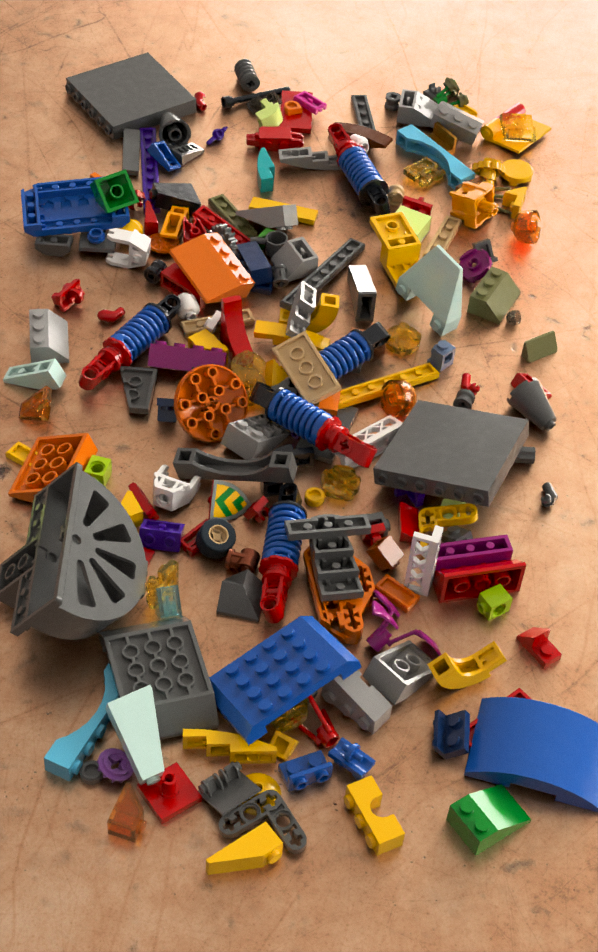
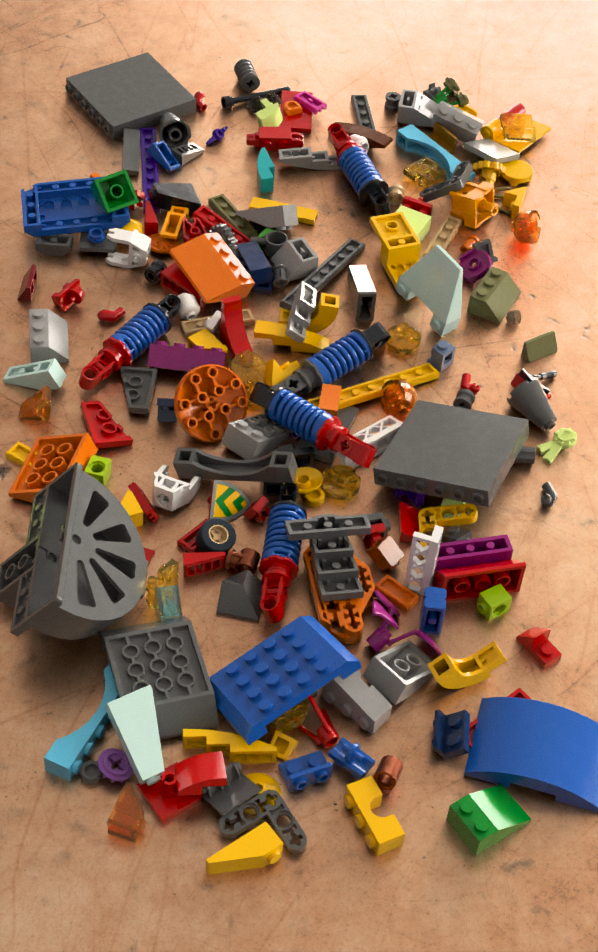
(28, 285): none -> dark red slope
(102, 427): none -> red wing
(161, 535): dark purple bracket -> none
(200, 772): none -> red slope
(202, 562): none -> red slope
(306, 368): tan tile -> none
(308, 479): none -> yellow dish
(388, 773): none -> copper piece
(433, 610): none -> blue brick
(455, 183): none -> dark grey beam
(468, 244): none -> orange pin
(491, 150): none -> light grey tile
(541, 376): none -> piece
(562, 439): none -> yellowish green piece

